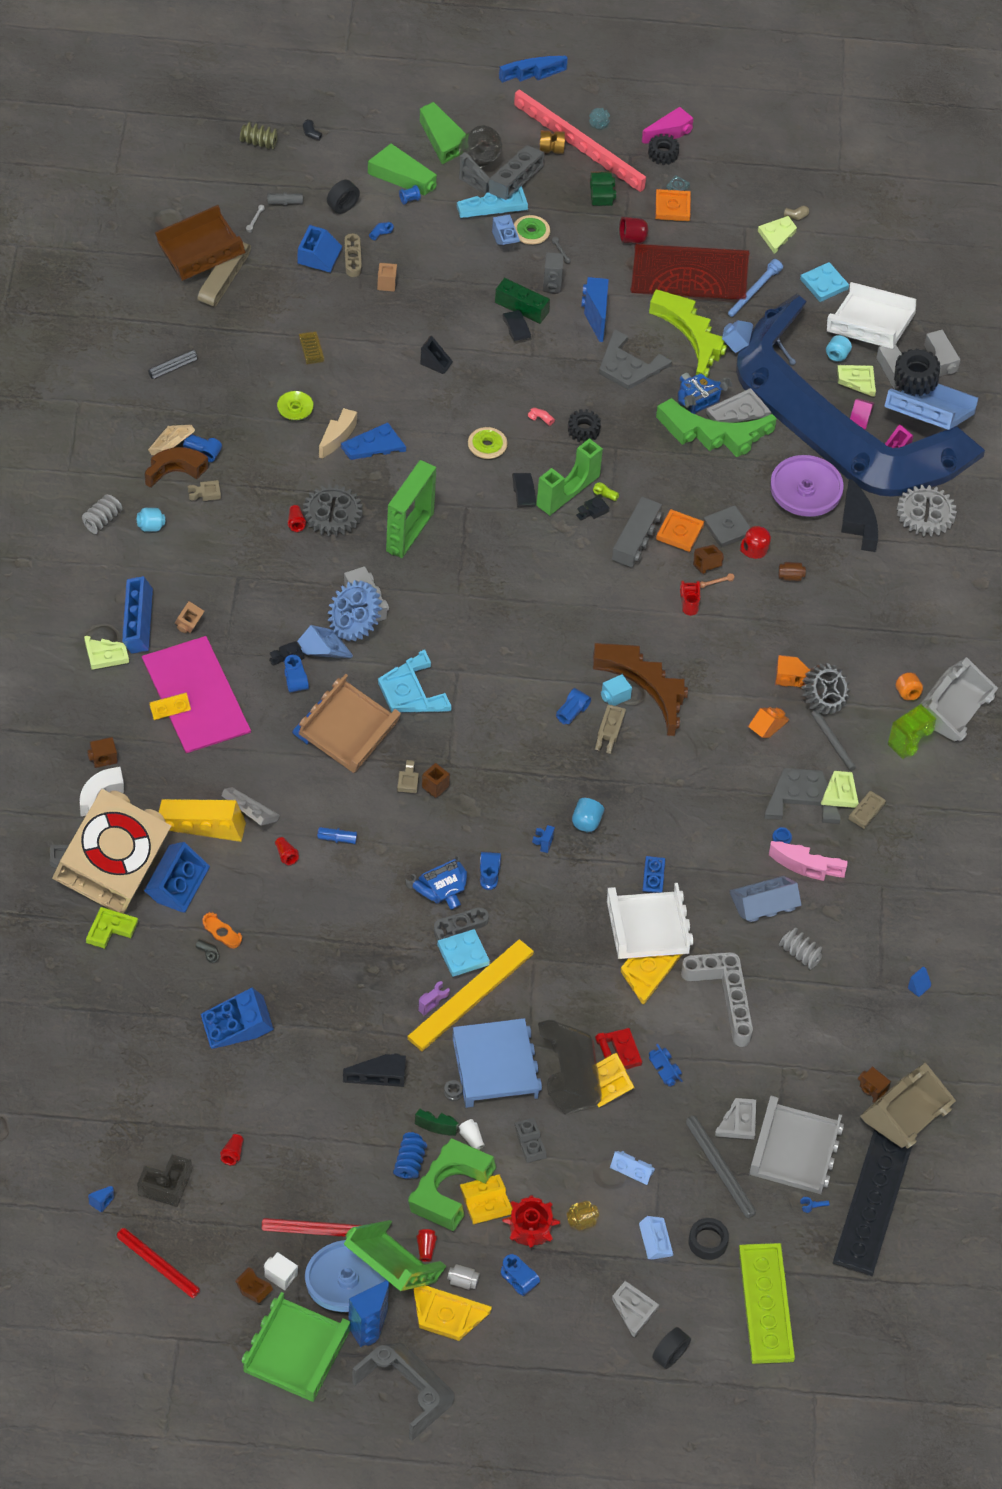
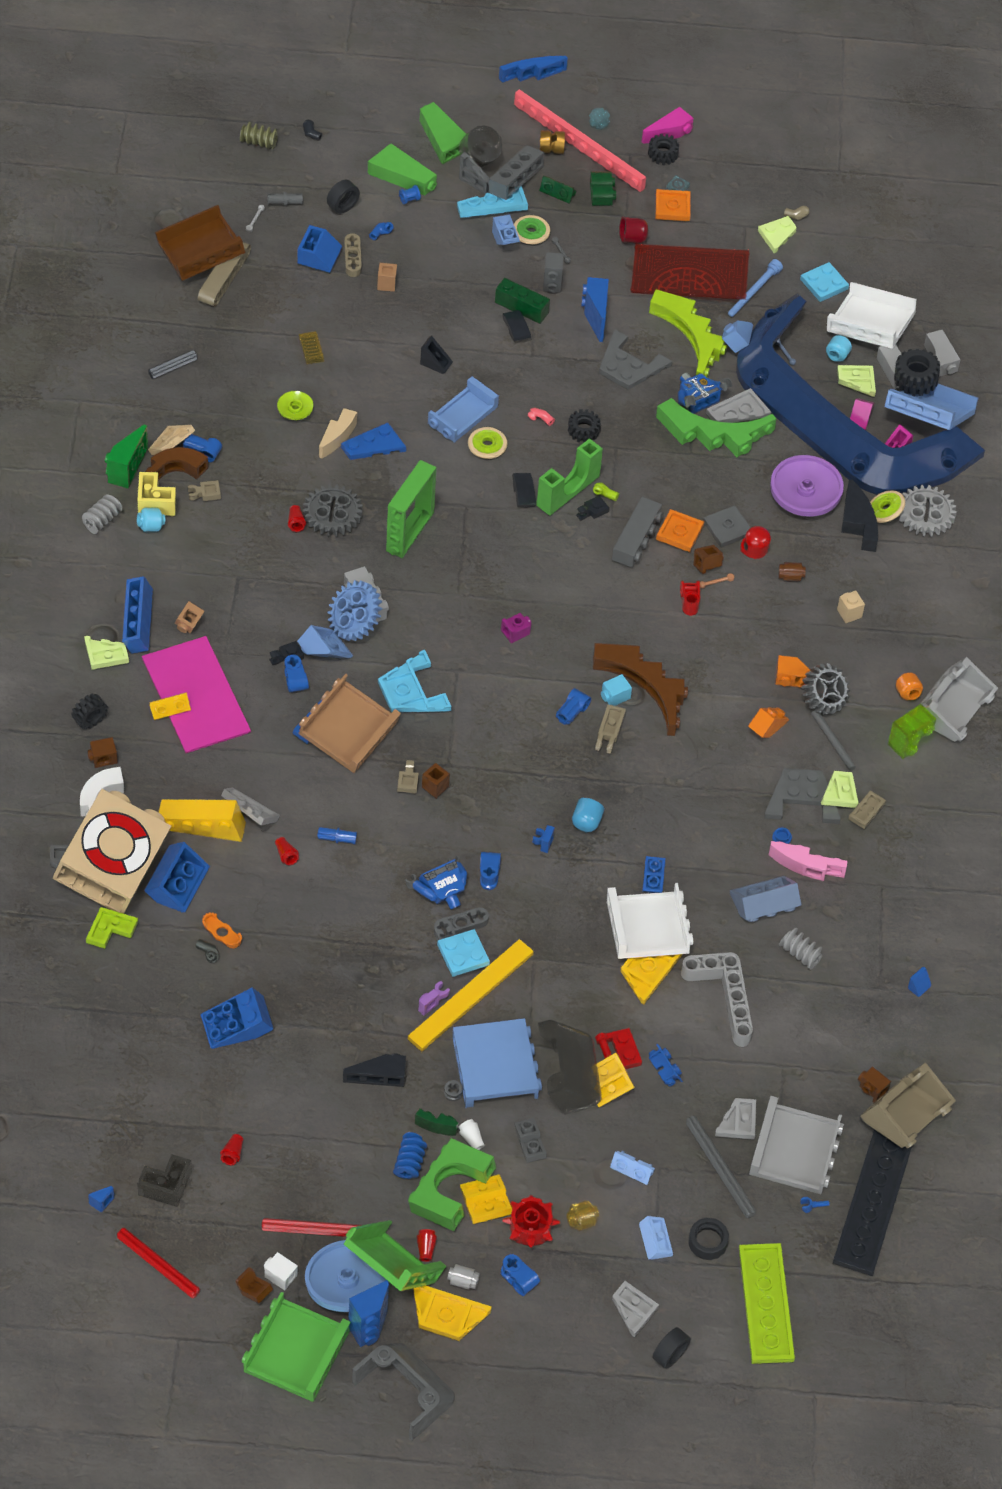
(89, 711): none -> black tyre
(126, 457): none -> green slope
(153, 496): none -> light yellow brick
(464, 410): none -> medium blue panel
(516, 627): none -> magenta brick
(557, 189): none -> dark green hinge
(850, 606): none -> tan brick
(896, 502): none -> lime wheel

